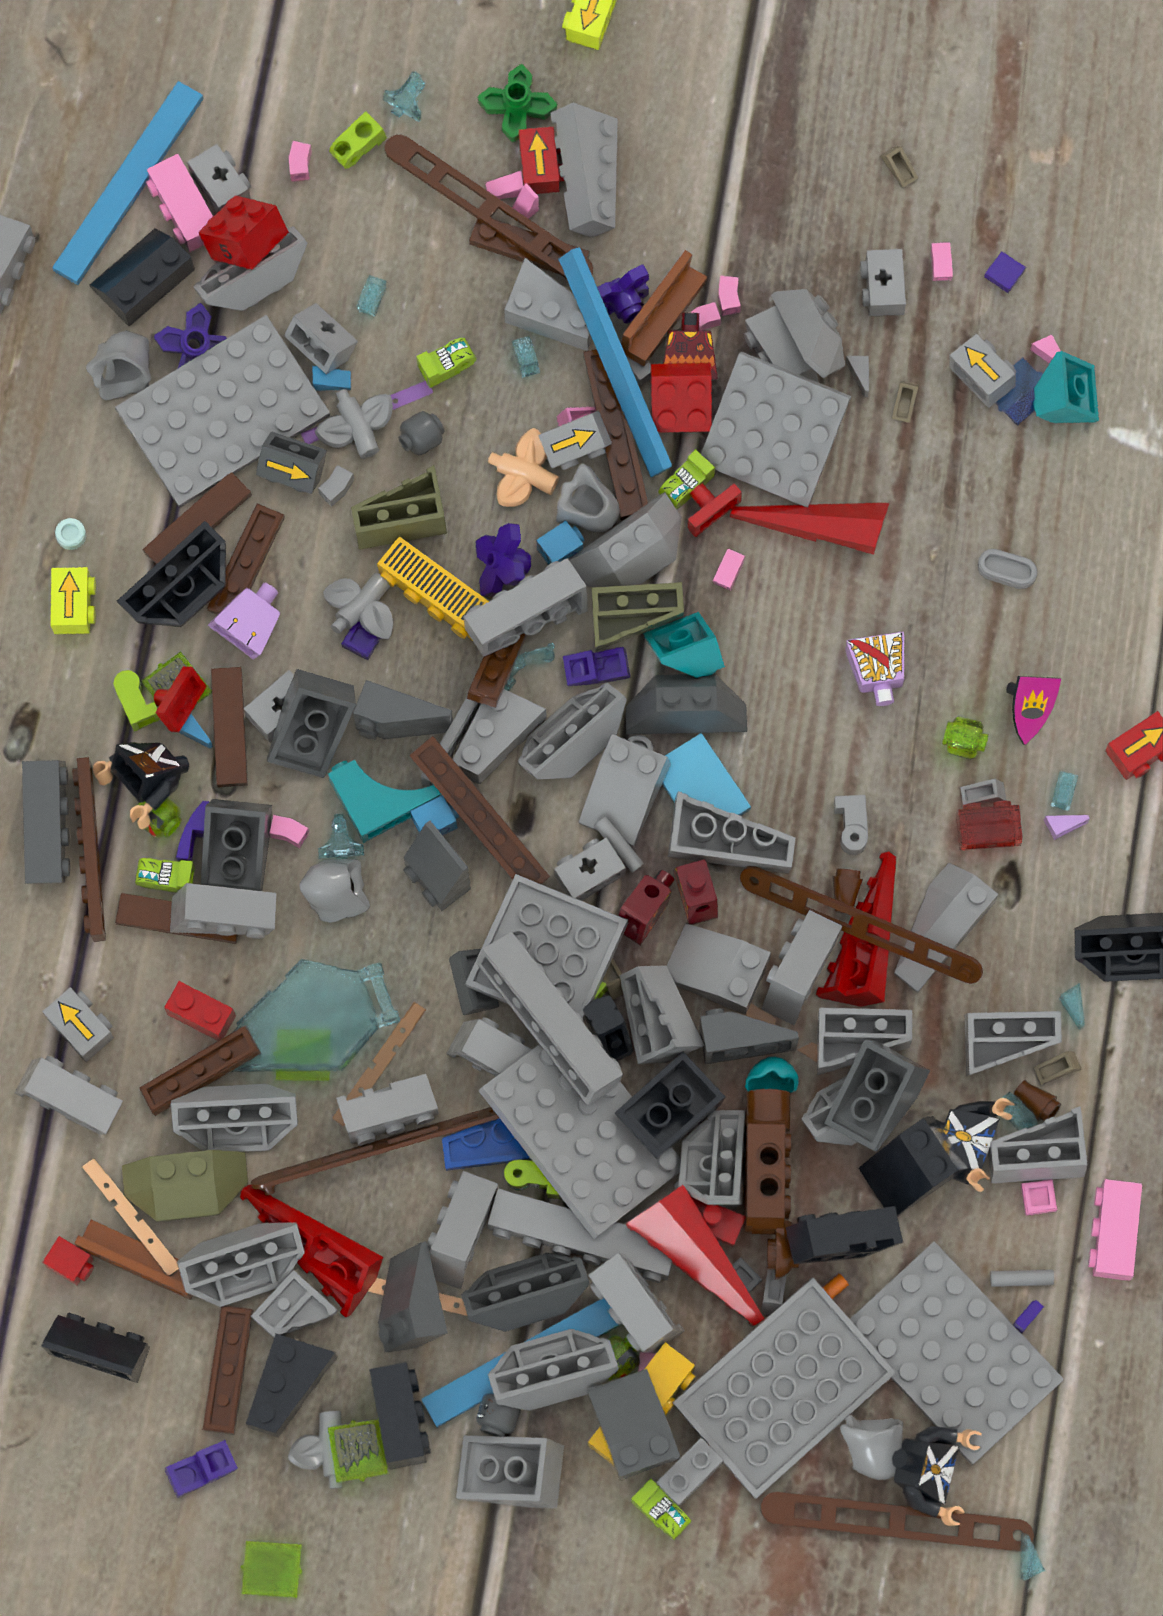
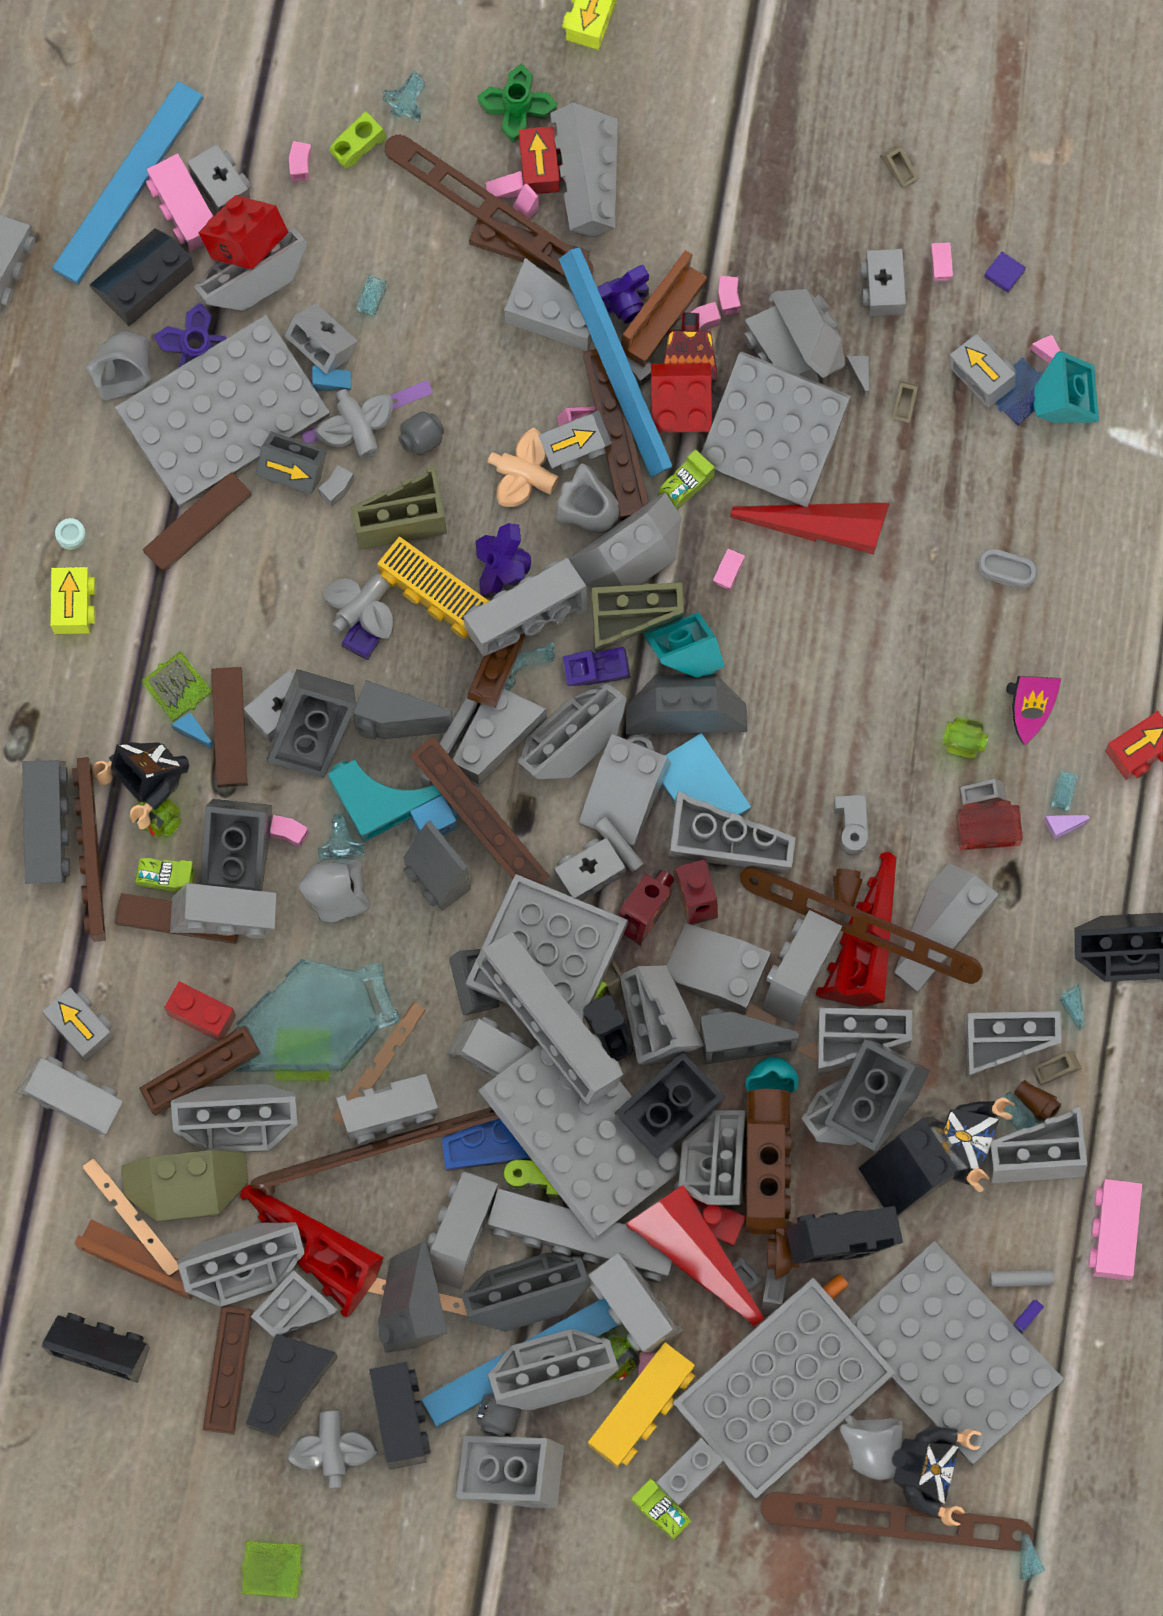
(69, 1261): red brick -> none
(129, 693): lime leg -> none
(179, 700): red tile -> none
(180, 581): black wedge -> none
(193, 829): dark purple slope -> none
(201, 1469): dark purple slope -> none
(248, 555): reddish brown tile -> none
(248, 620): lavender torso -> none
(357, 1450): piece -> none
(445, 361): lime leg -> none
(525, 356): clear light blue piece -> none
(560, 543): dark azure brick -> none
(633, 1424): dark grey slope -> none
(711, 507): red tile -> none
(878, 664): torso -> none
(1038, 1197): bright pink tile -> none

